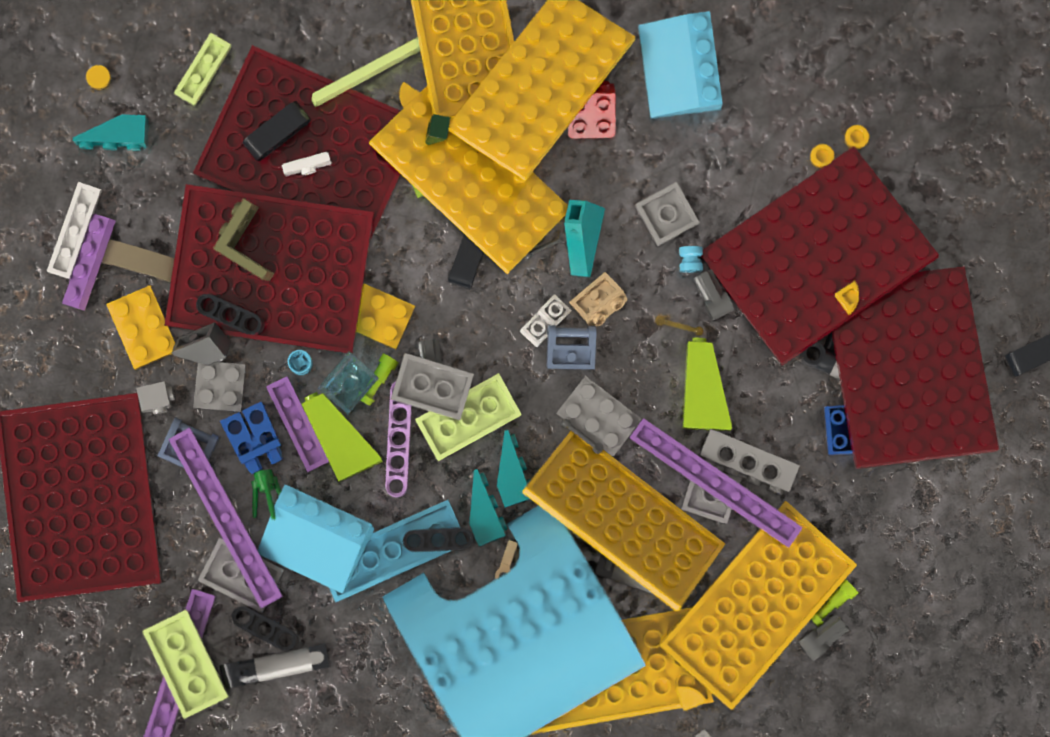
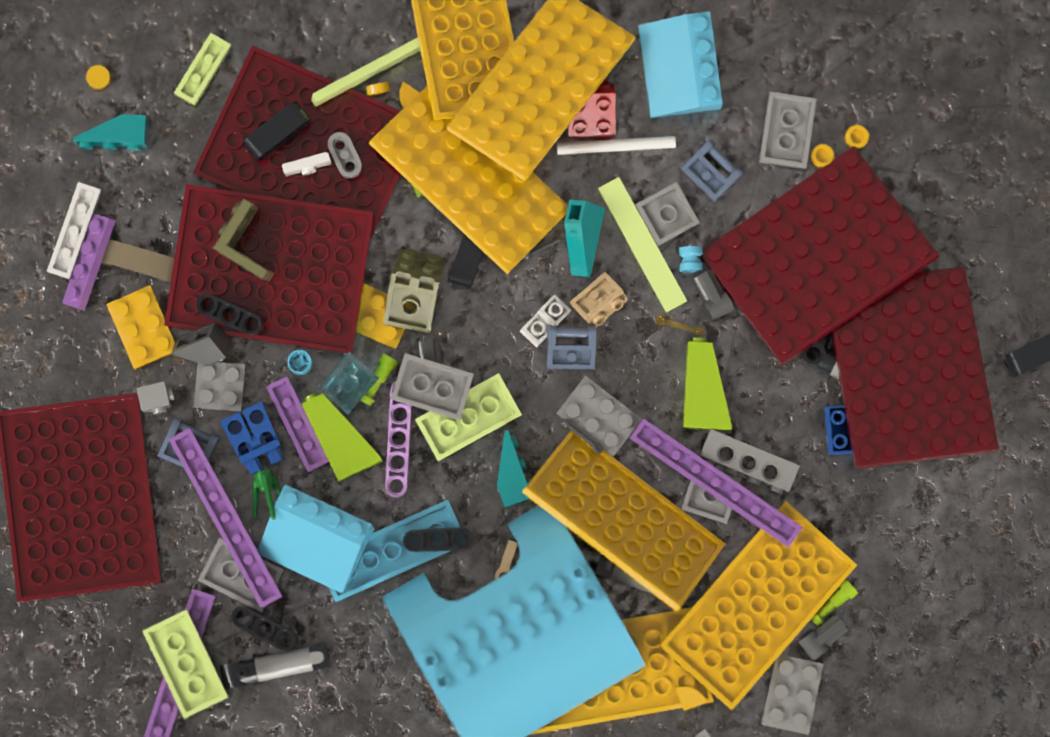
(345, 155): none -> light grey plate
(377, 89): none -> yellow tile
(414, 280): none -> olive bracket
(437, 129): dark green slope -> none
(483, 518): teal slope -> none
(616, 145): none -> white piece
(642, 245): none -> yellowish green tile
(706, 175): none -> sand blue plate
(787, 130): none -> light grey plate
(792, 694): none -> light grey plate
(848, 297): yellow tile -> none

